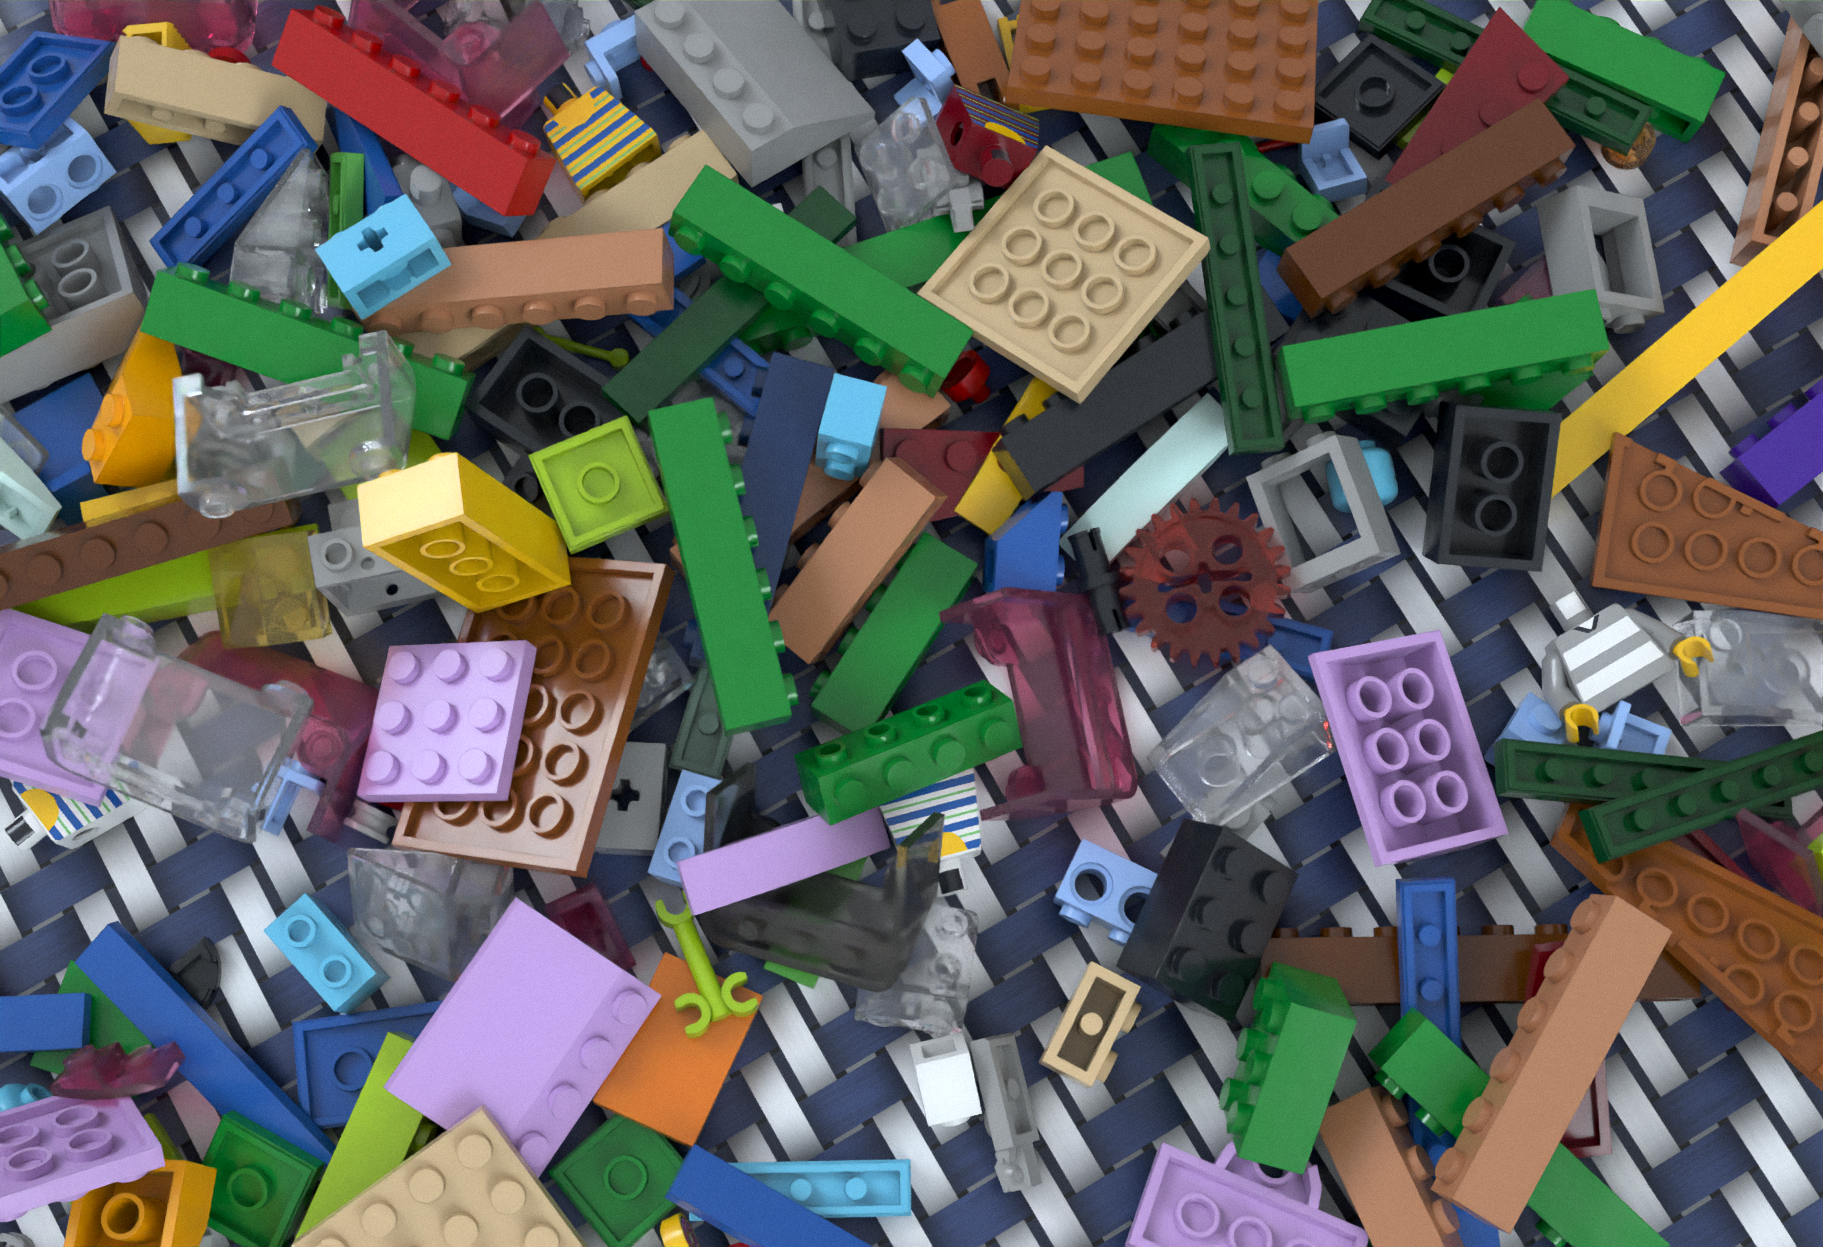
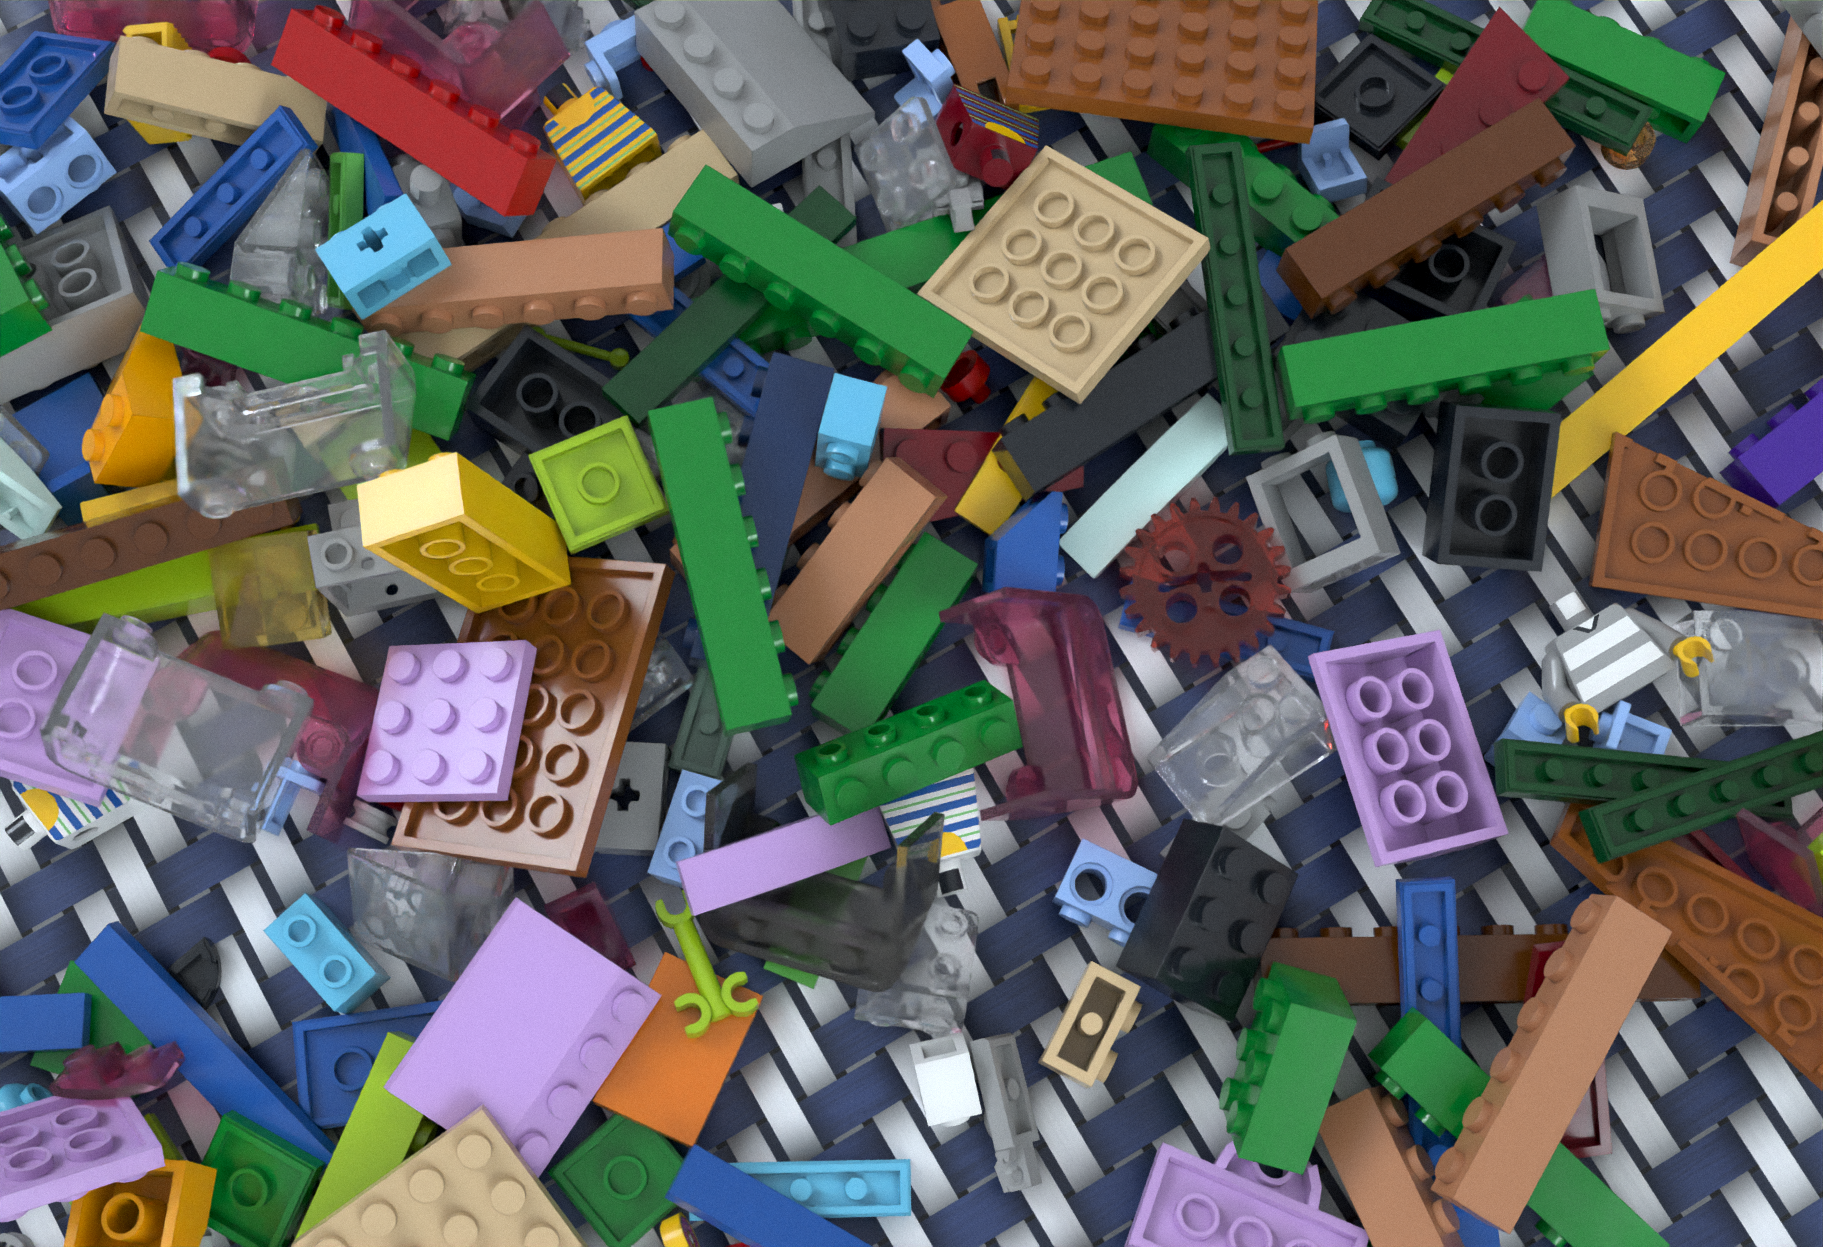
(1099, 582): black pin -> none

